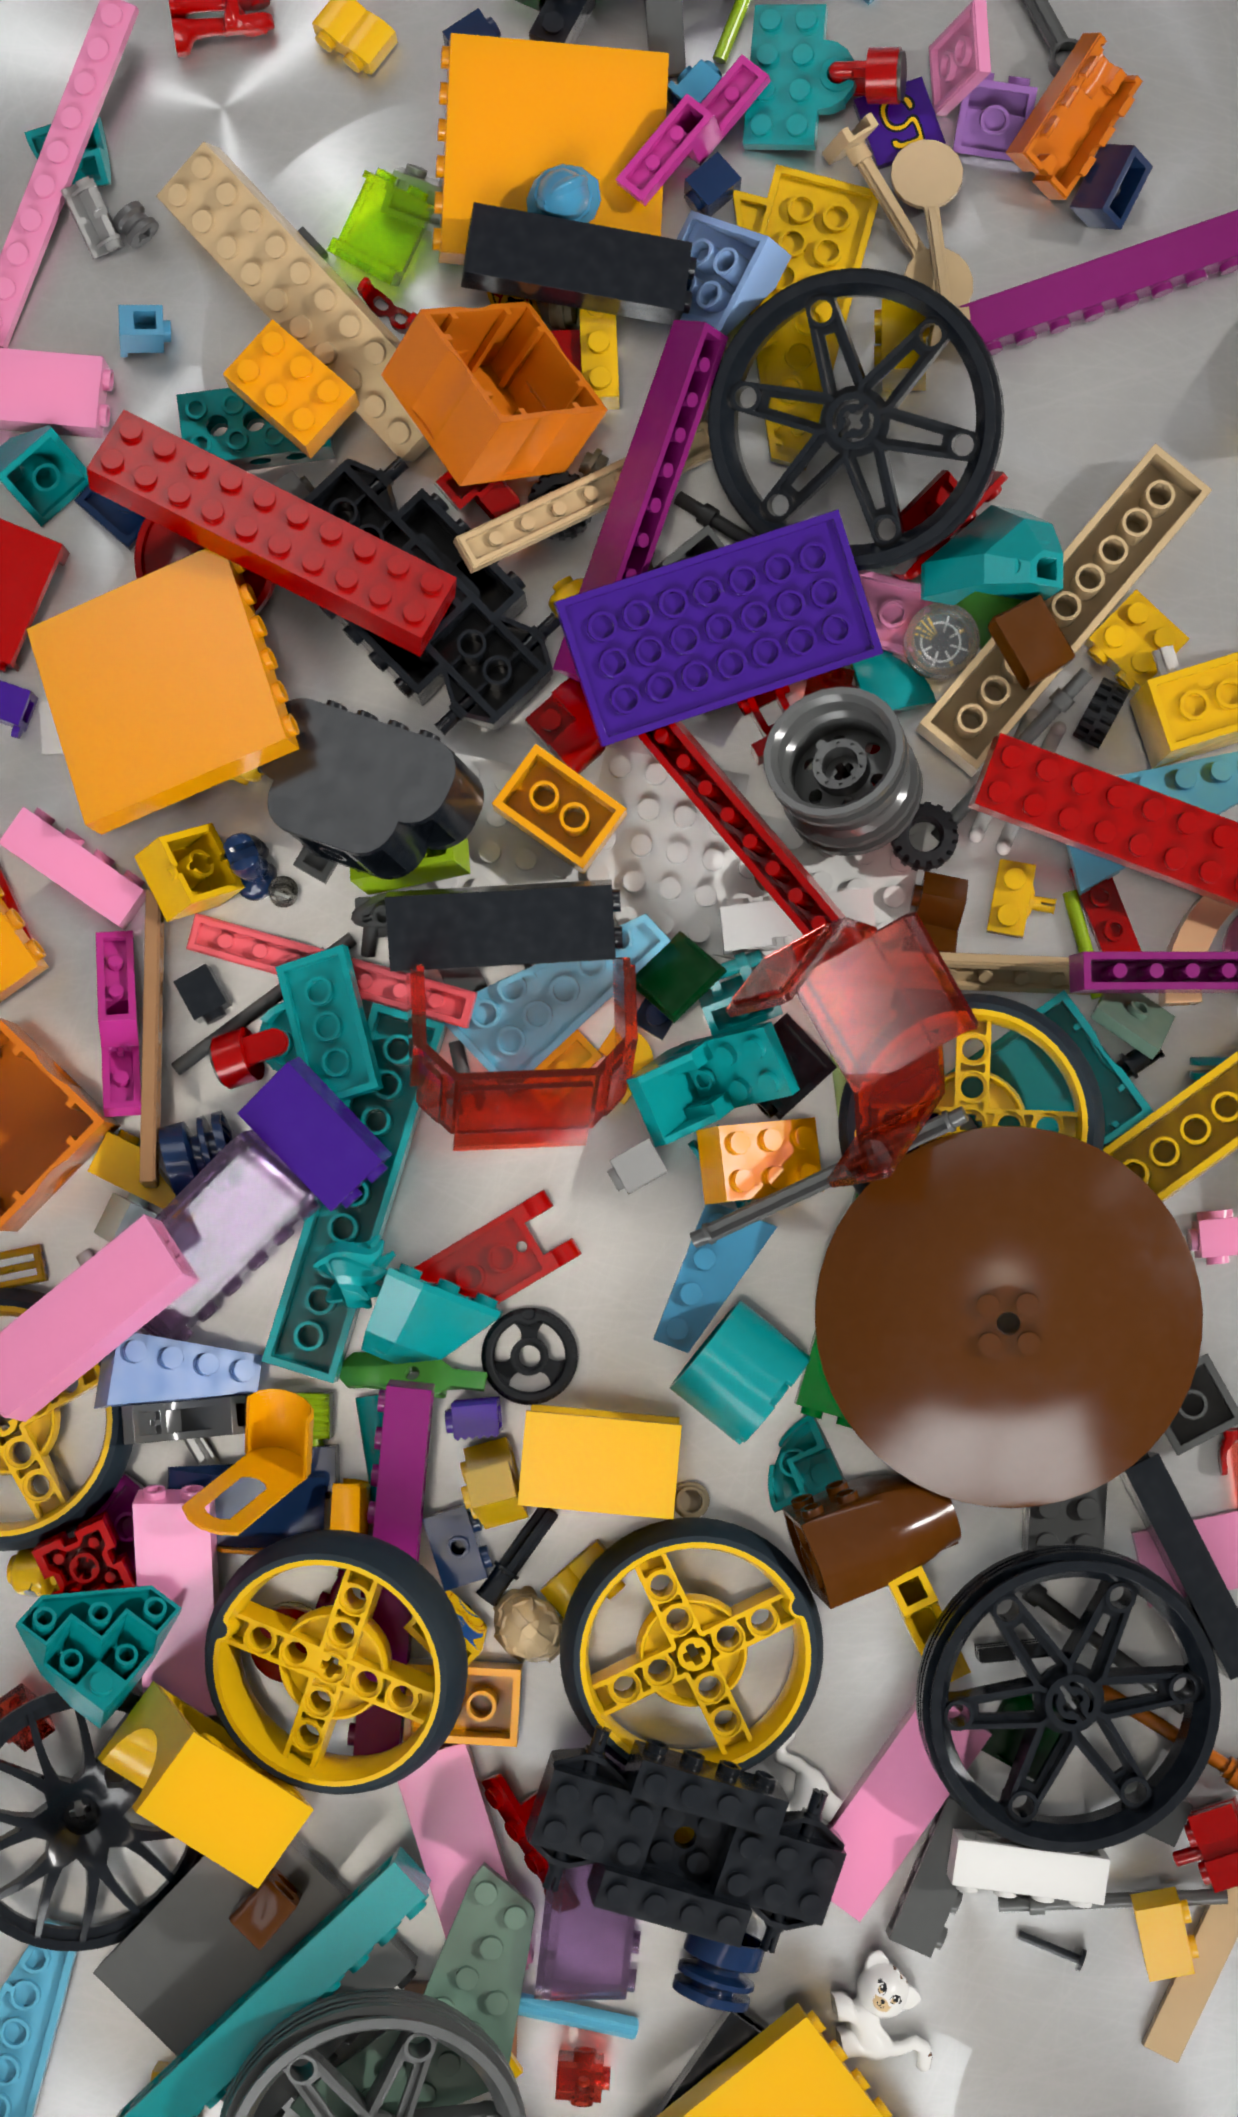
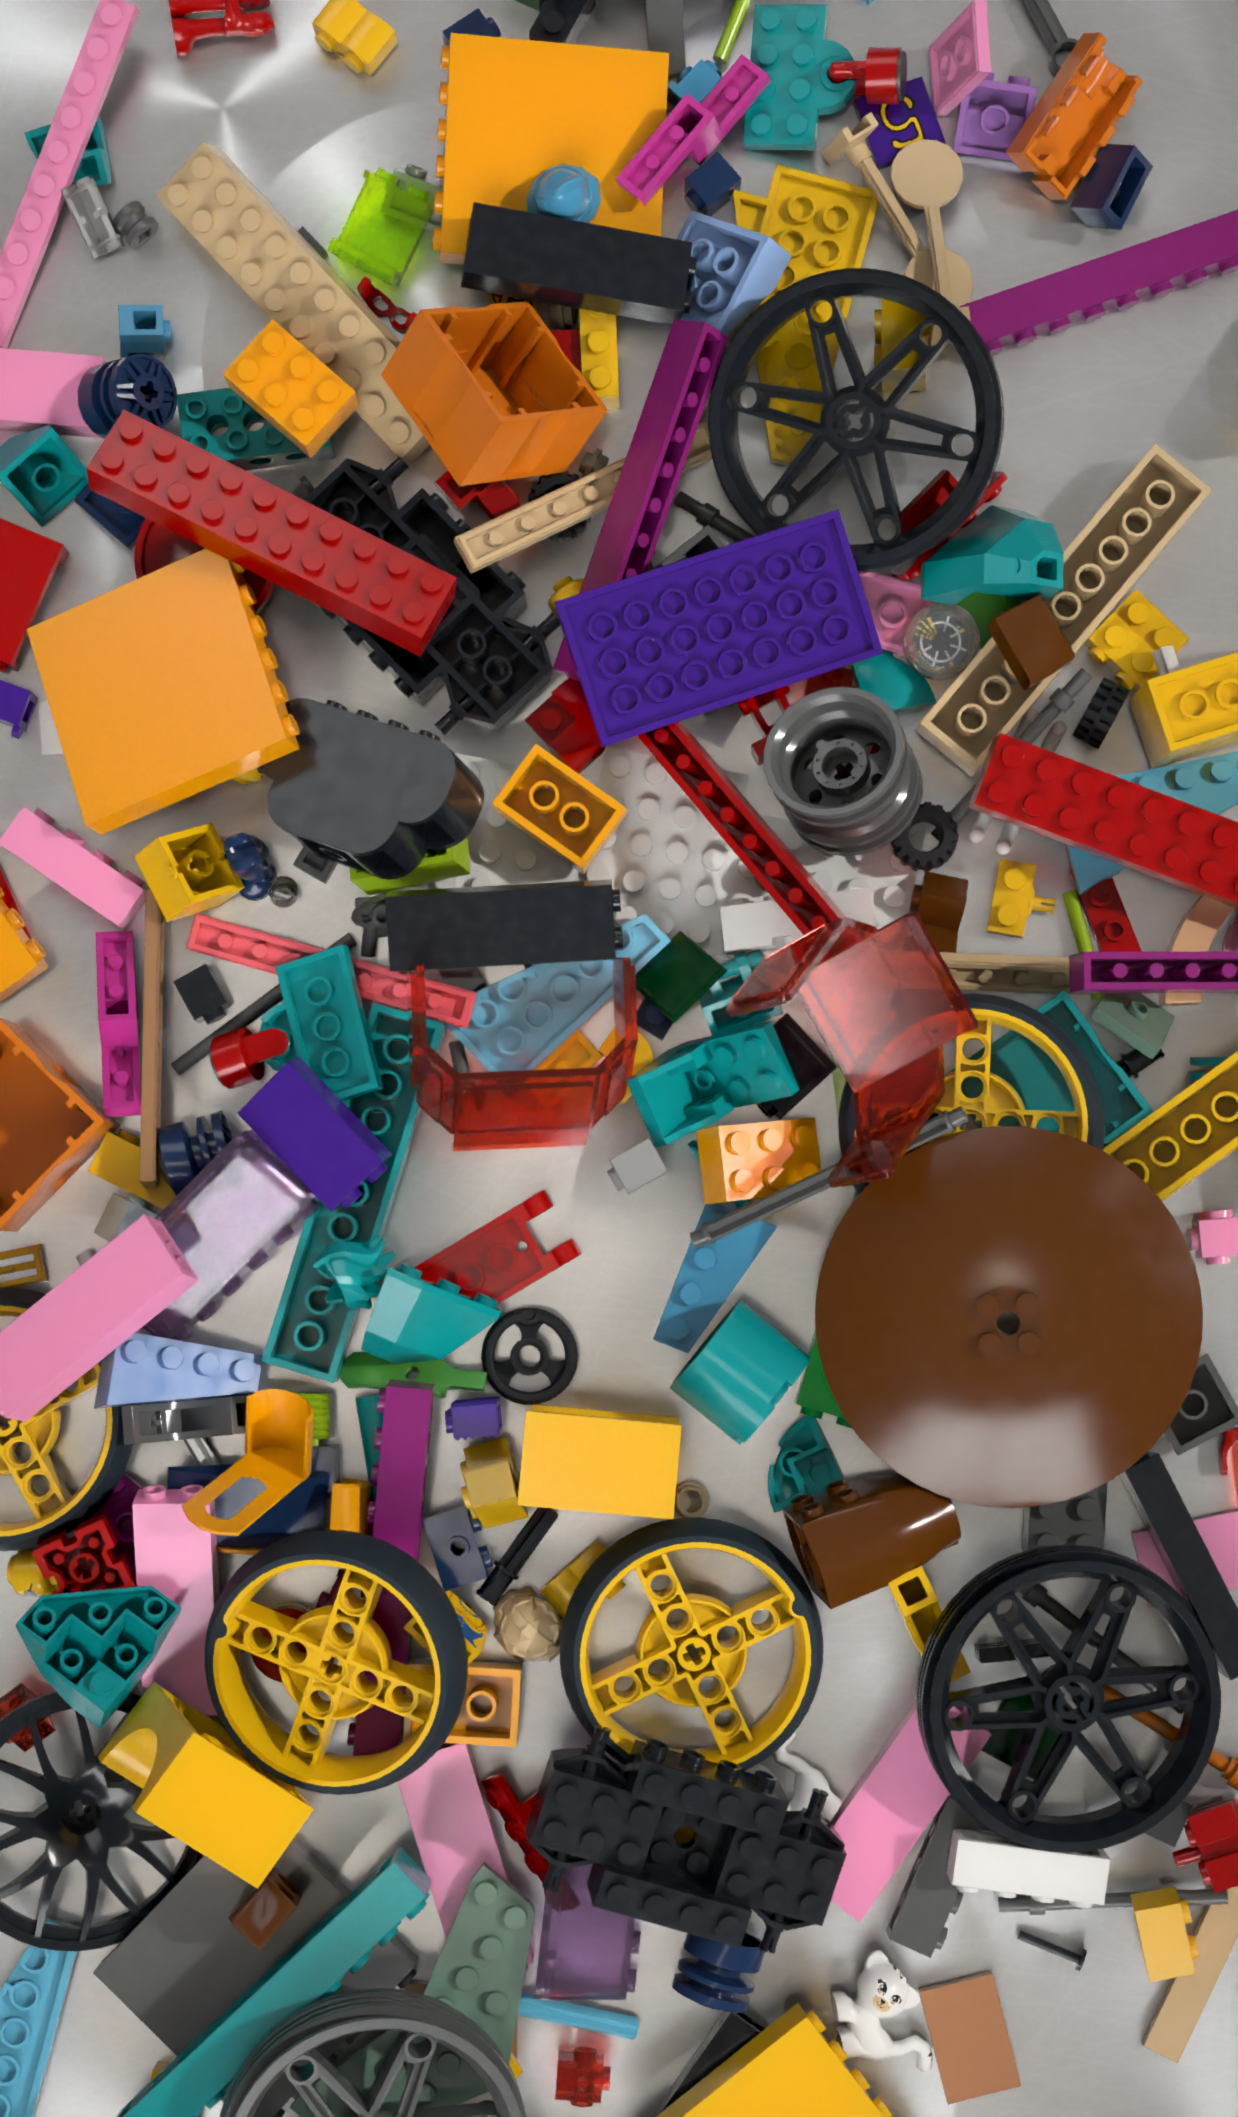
(130, 384): none -> dark blue wheel
(969, 2037): none -> nougat tile

